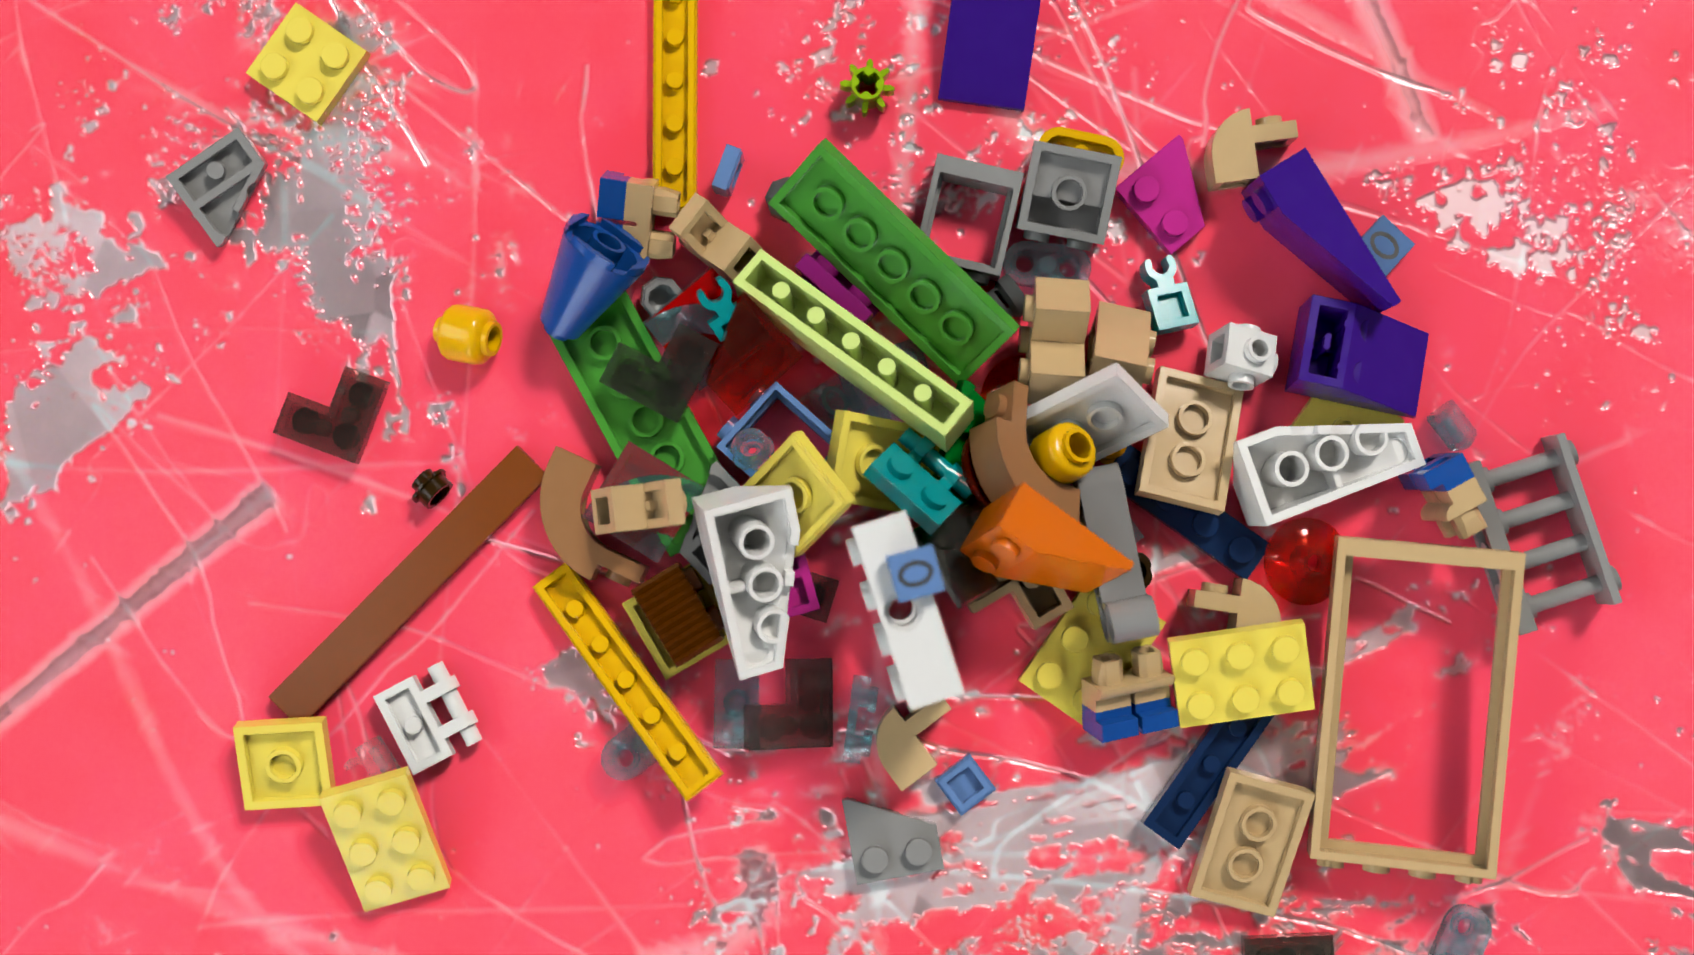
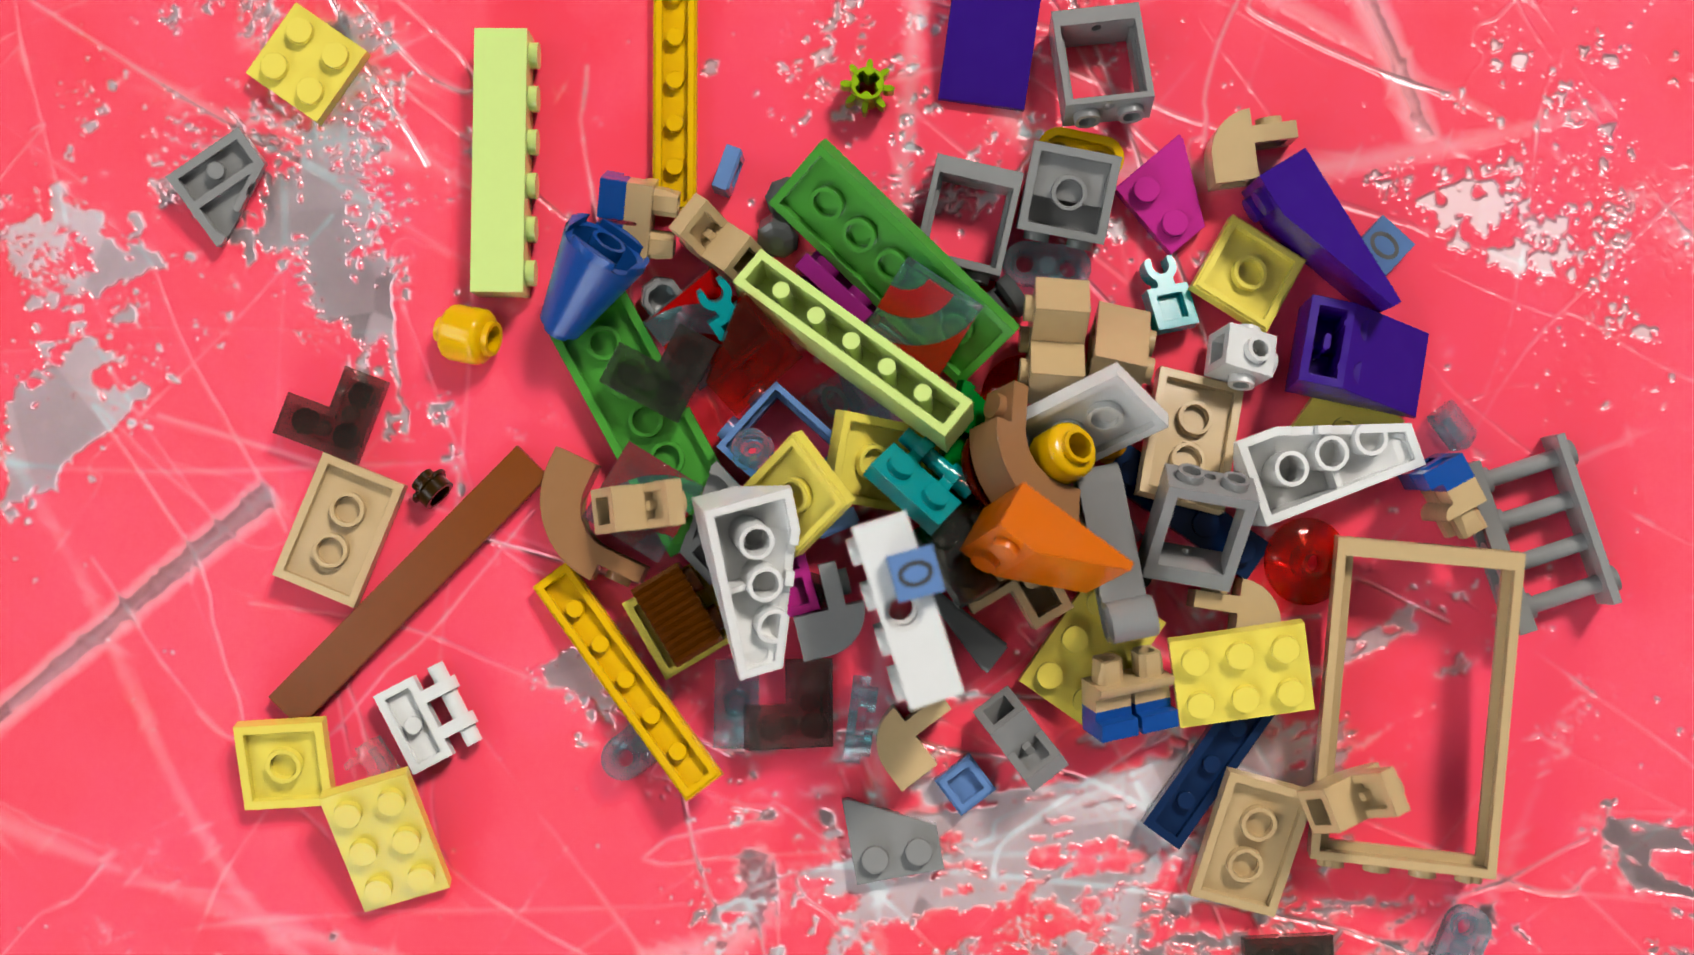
(340, 530): none -> tan plate
(503, 163): none -> yellowish green brick
(777, 236): none -> dark grey tile
(834, 627): none -> light grey brick
(846, 520): none -> medium blue tile
(924, 315): none -> tile
(977, 639): none -> dark grey slope
(1020, 738): none -> light grey brick
(1095, 27): none -> light grey window
(1192, 564): none -> light grey window
(1247, 274): none -> light yellow plate
(1353, 797): none -> tan brick

